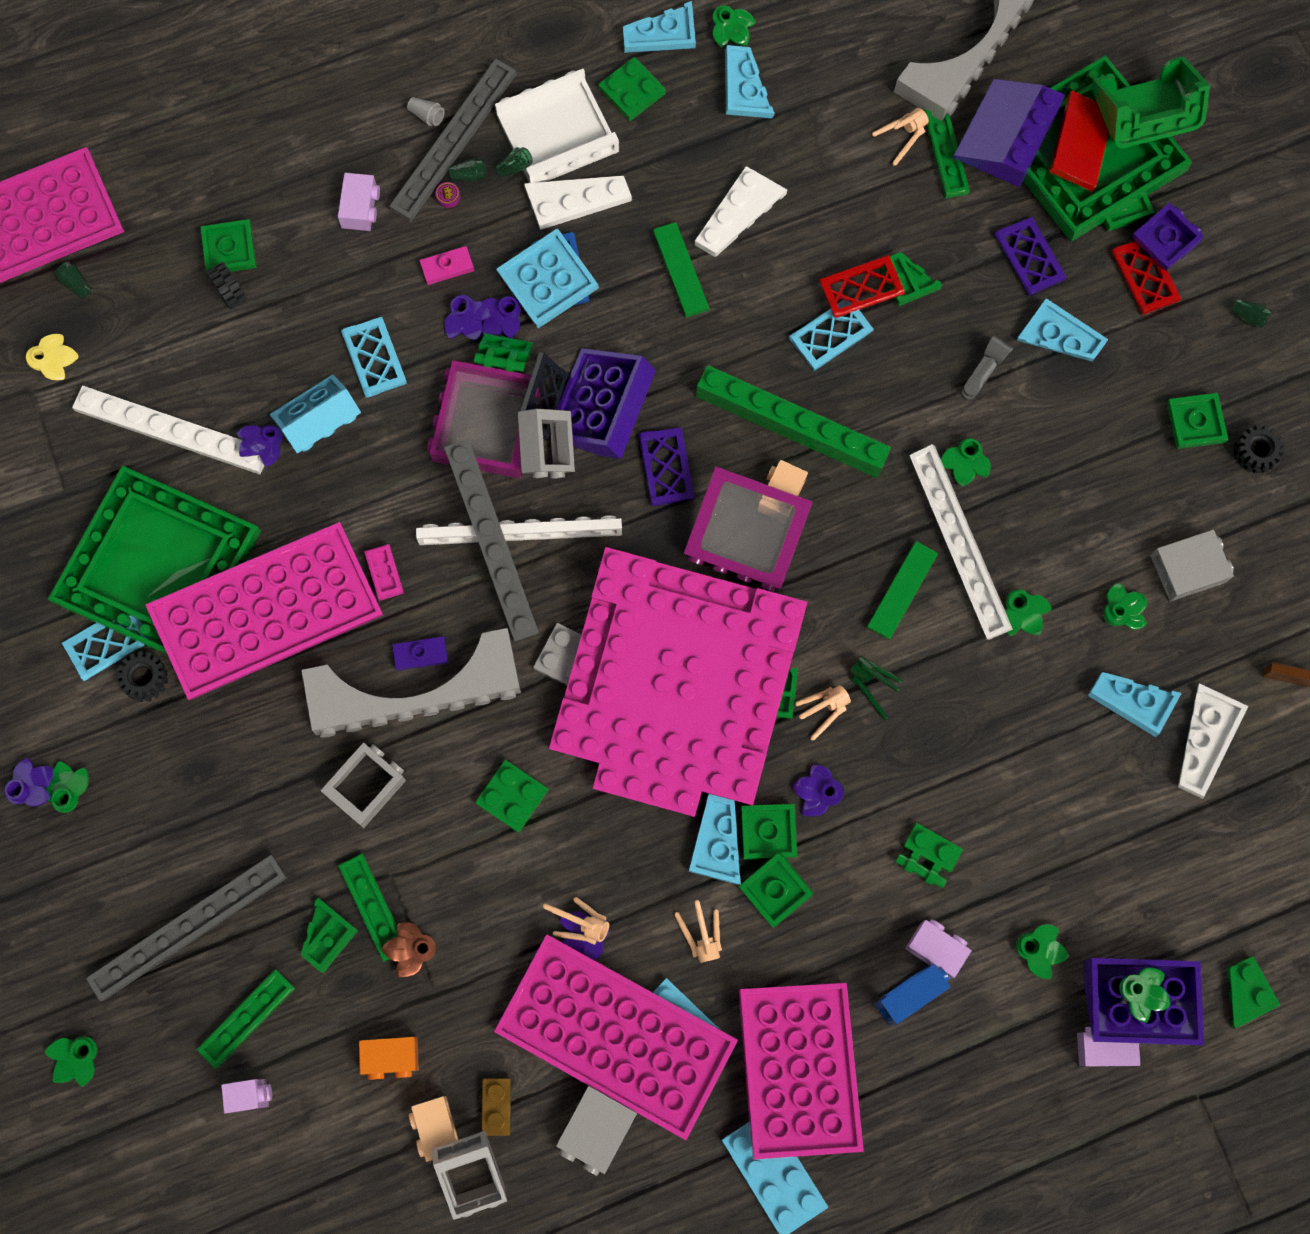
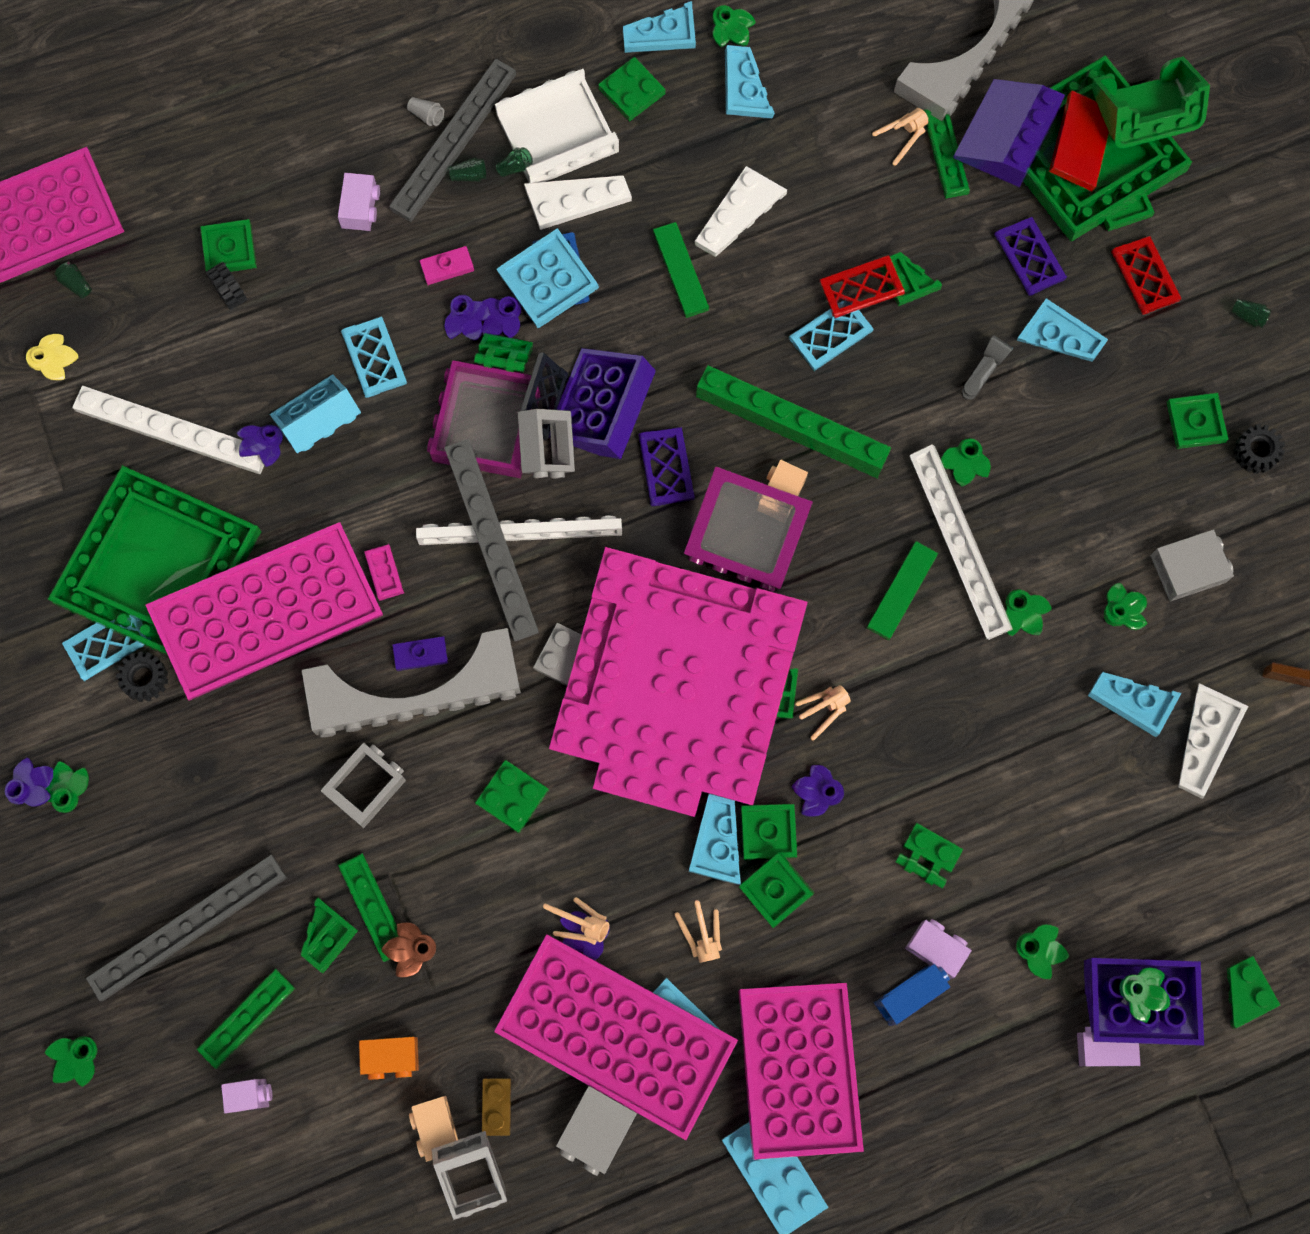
(447, 194): tile -> none
(864, 671): dark green plant -> none
(1168, 236): dark purple plate -> none

